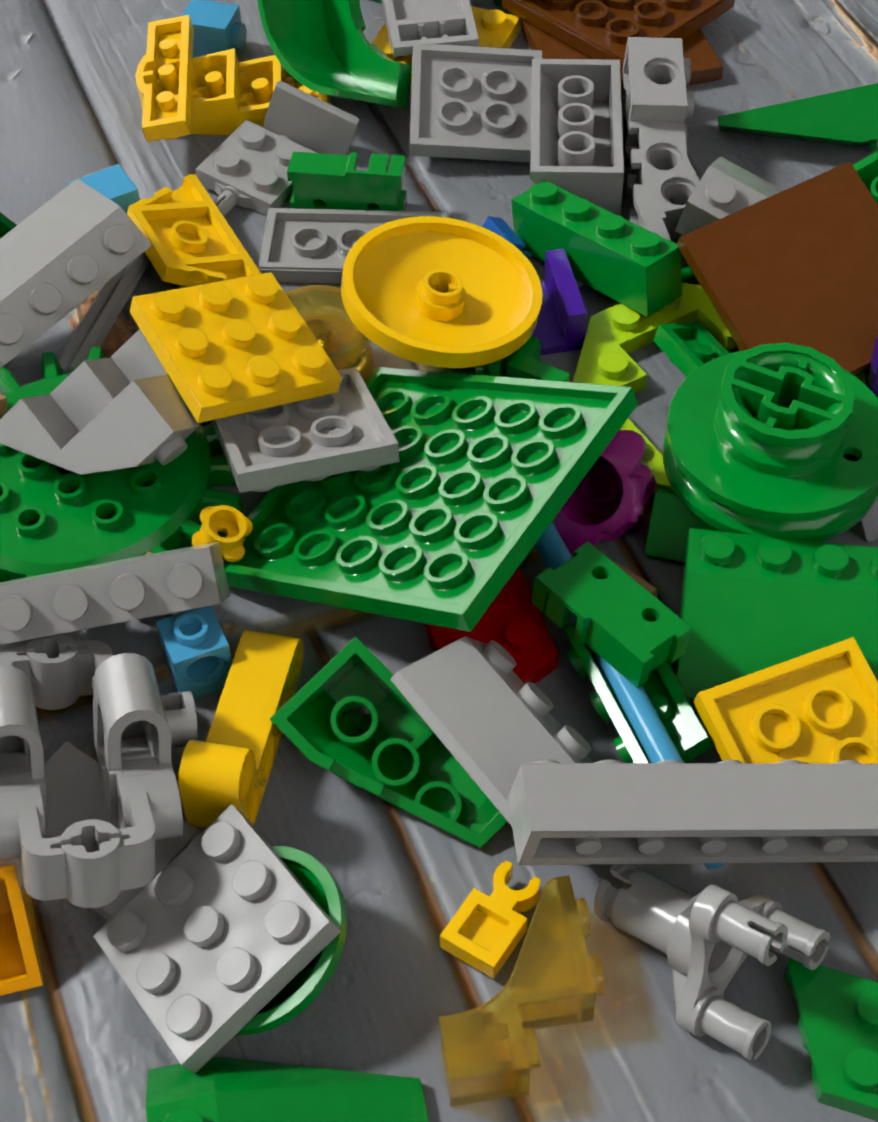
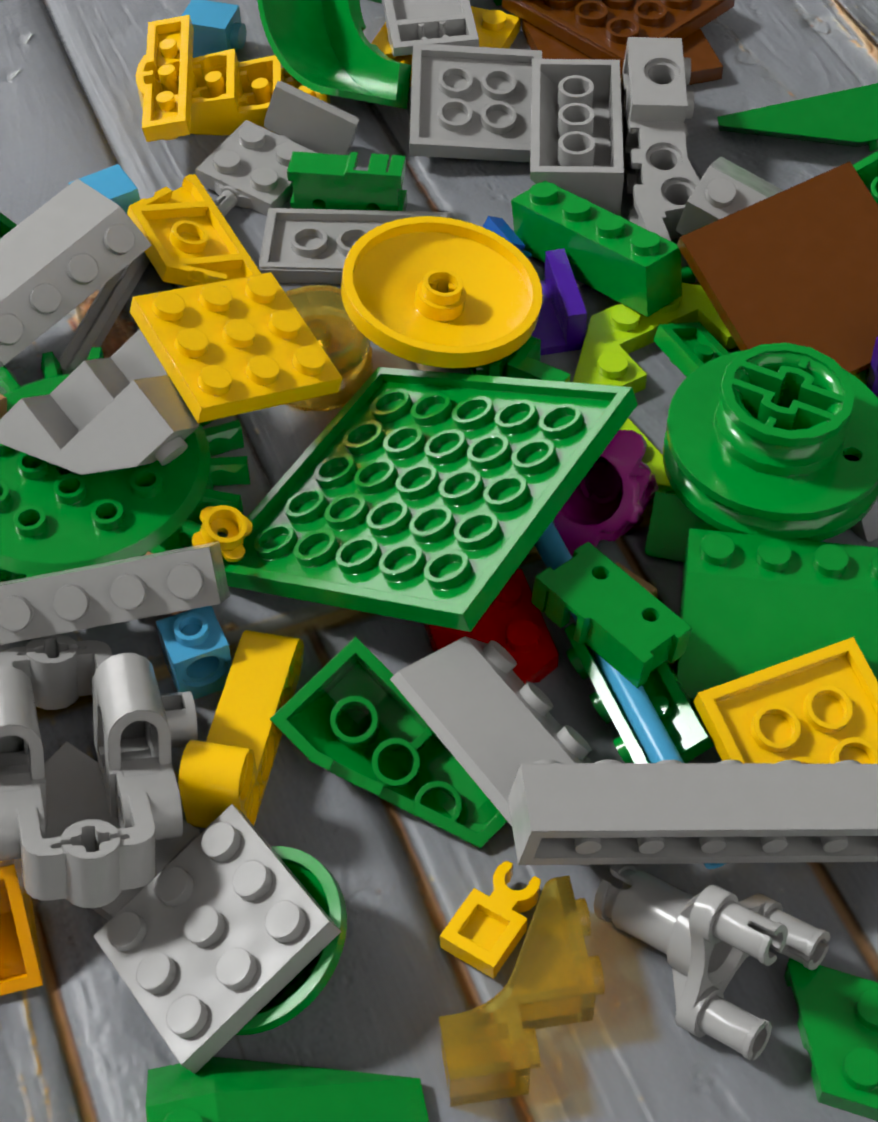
(308, 438): light grey plate -> none

